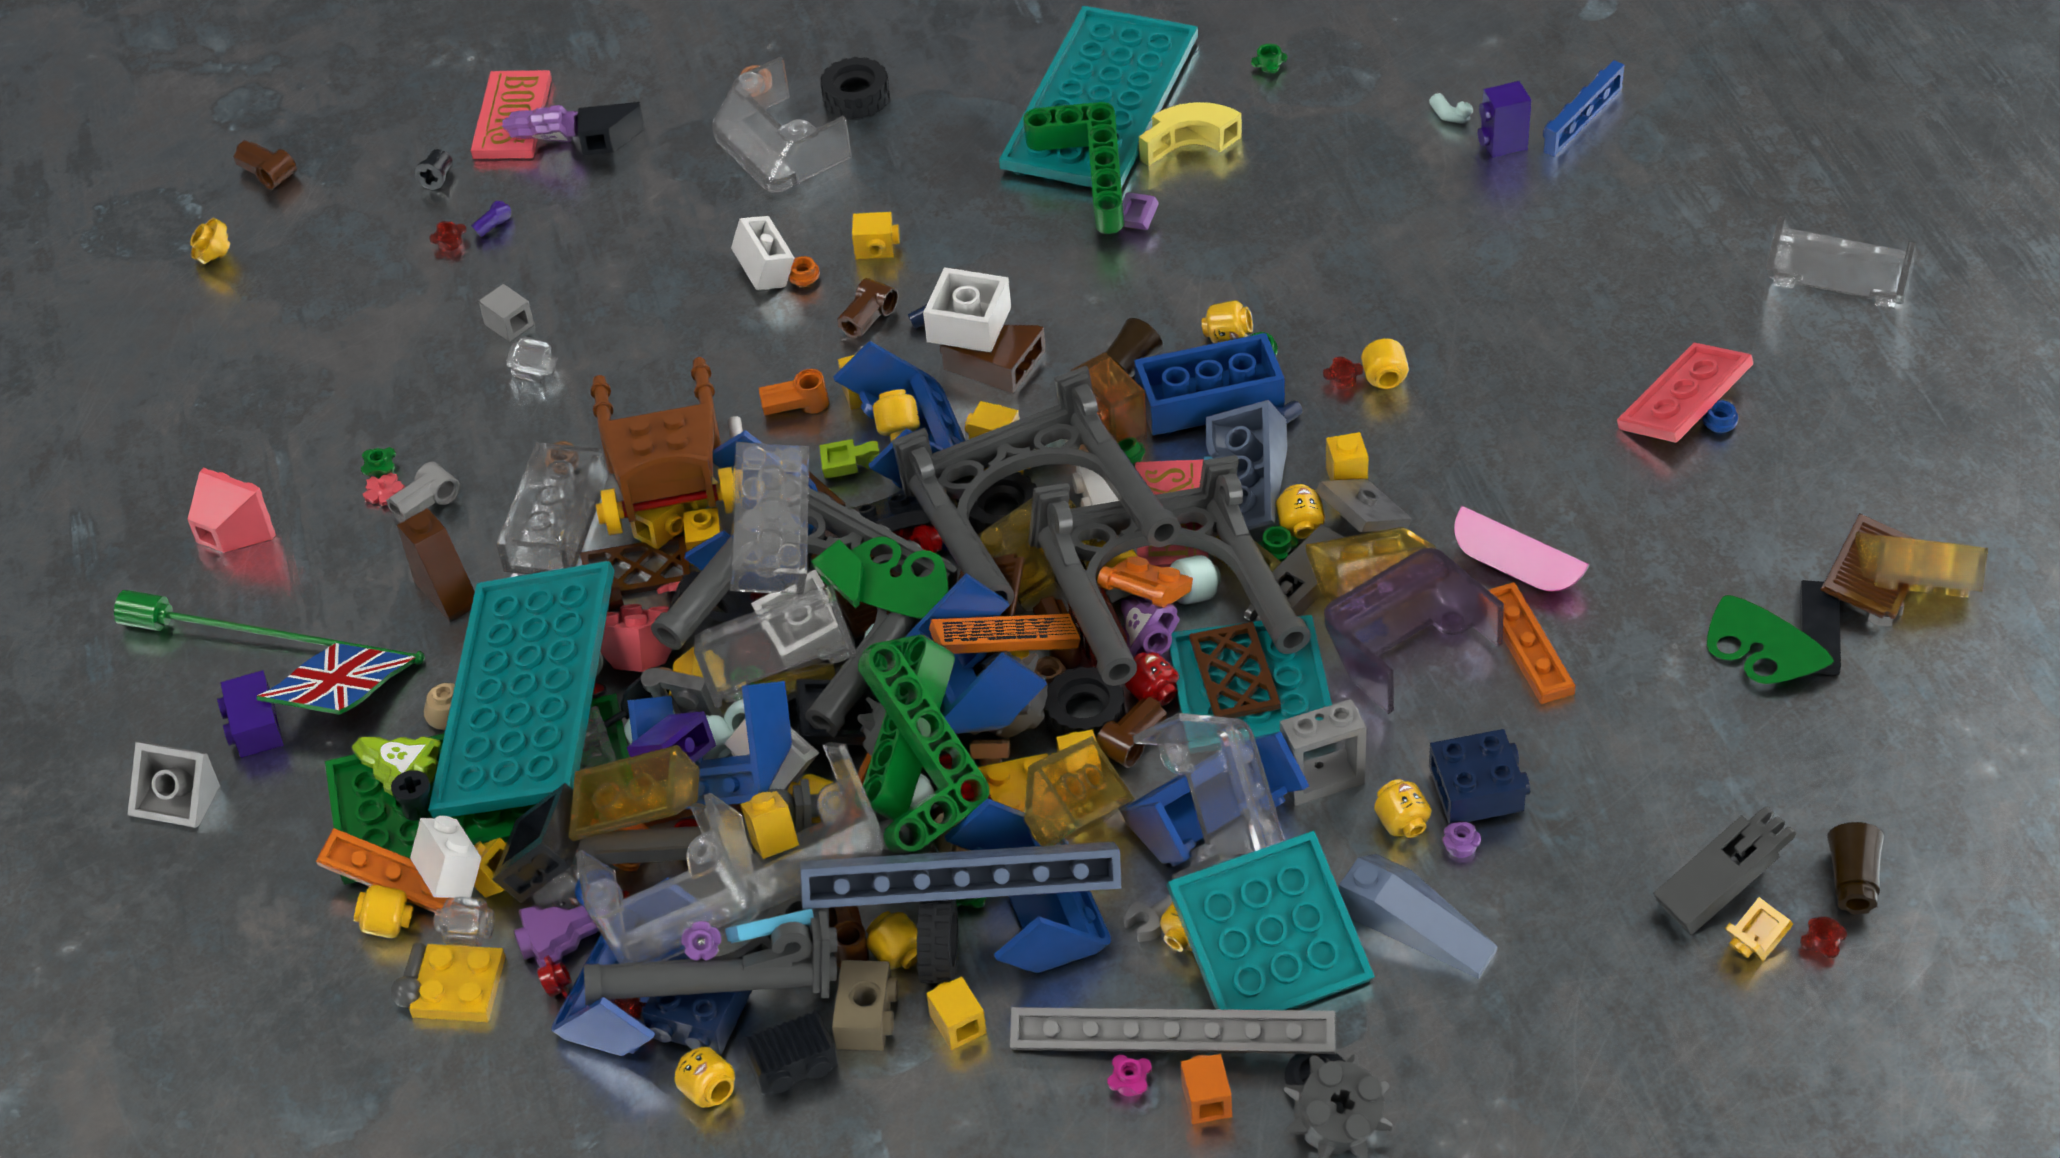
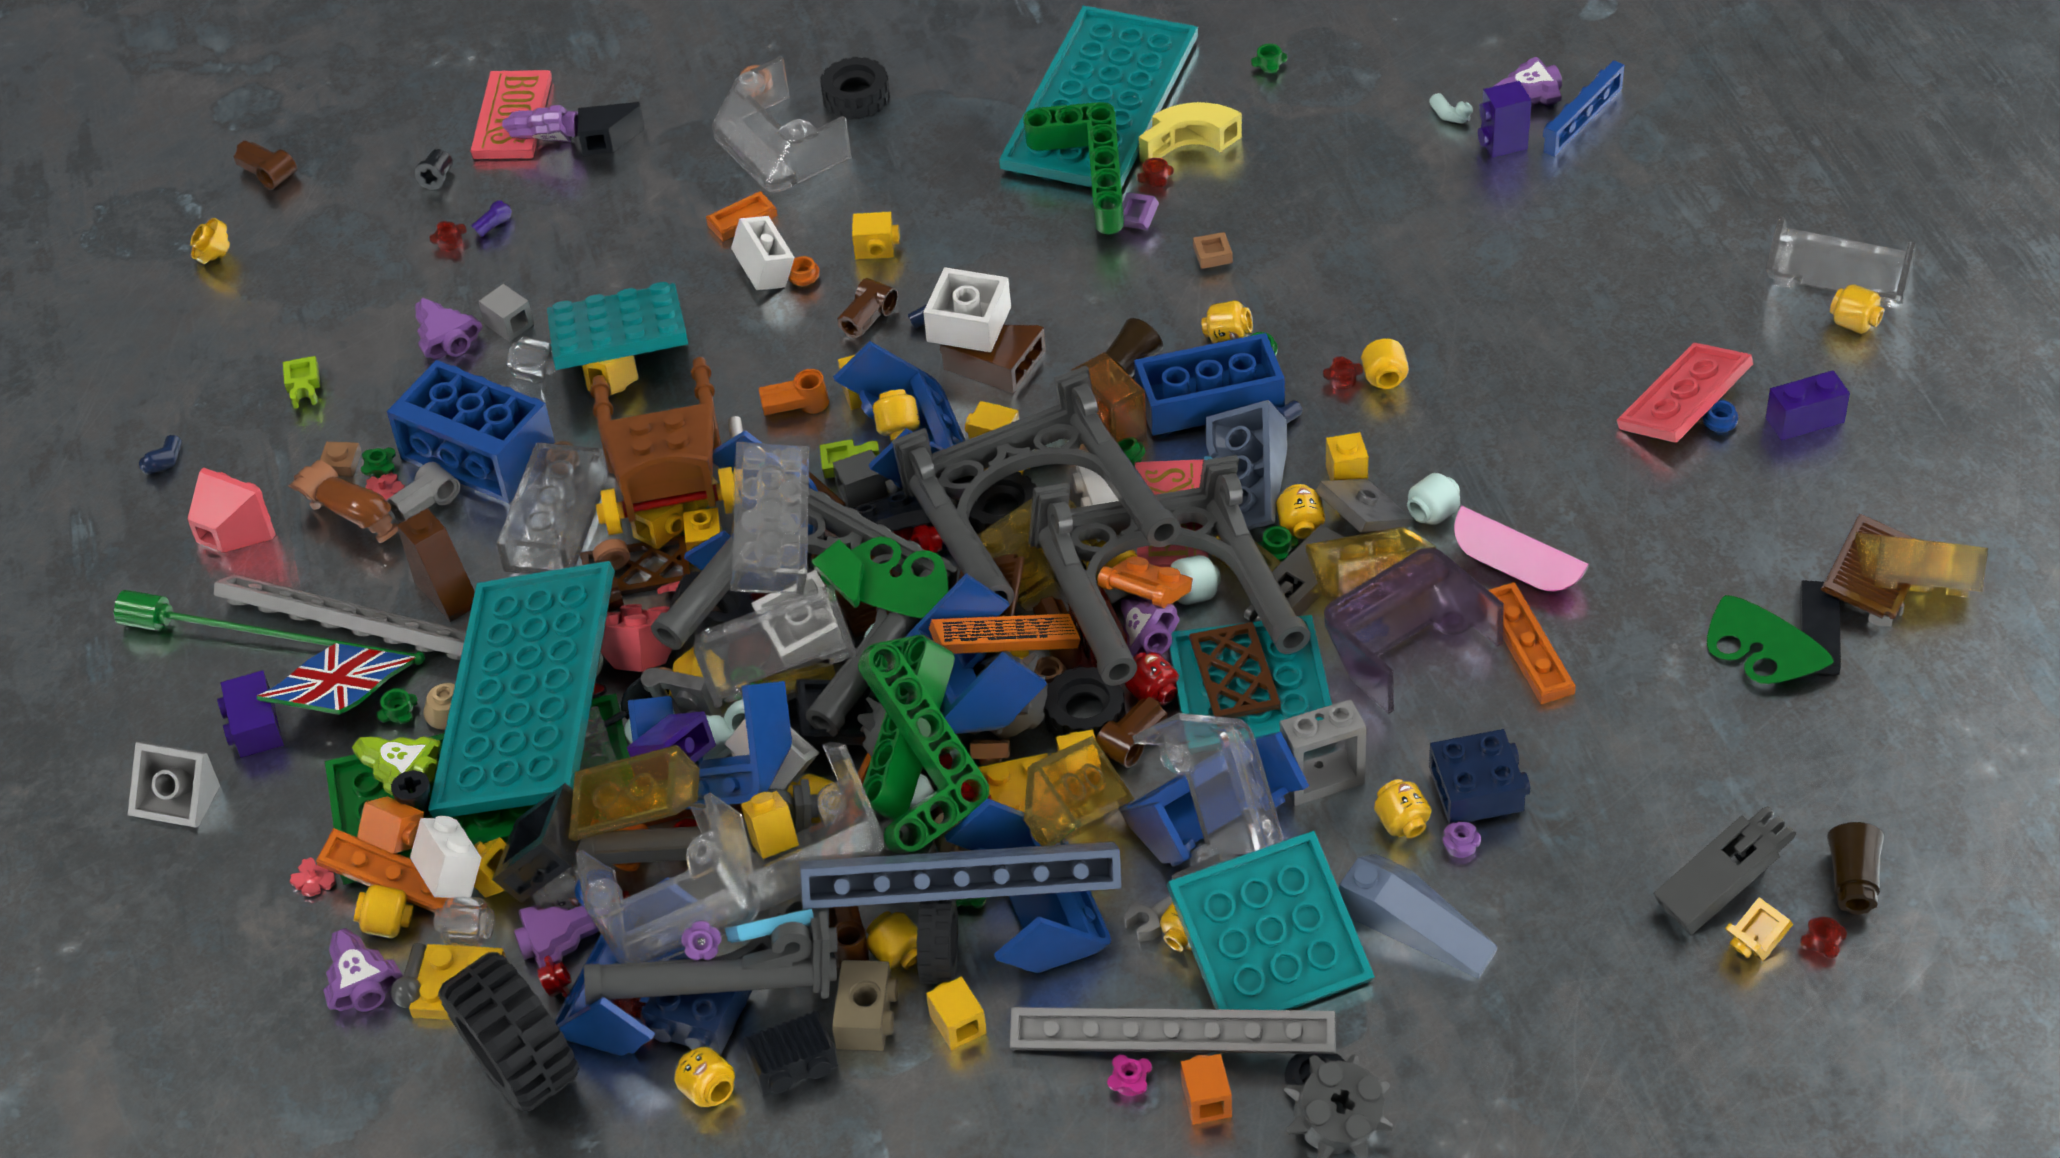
(163, 458): none -> dark blue arm
(301, 379): none -> lime plate
(312, 878): none -> coral plant
(337, 614): none -> light grey plate
(342, 457): none -> medium nougat plate
(346, 499): none -> piece
(358, 974): none -> medium lavender rock
(389, 824): none -> orange brick
(397, 706): none -> green plate
(444, 330): none -> medium lavender rock
(469, 428): none -> blue brick
(509, 1031): none -> black tyre
(612, 550): none -> nougat tile
(616, 325): none -> teal plate
(618, 373): none -> yellow brick
(726, 220): none -> orange tile
(857, 481): none -> dark grey brick
(1155, 172): none -> clear red plate
(1212, 250): none -> medium nougat plate
(1433, 499): none -> light aqua head
(1539, 81): none -> medium lavender rock
(1807, 405): none -> dark purple brick
(1856, 308): none -> yellow head

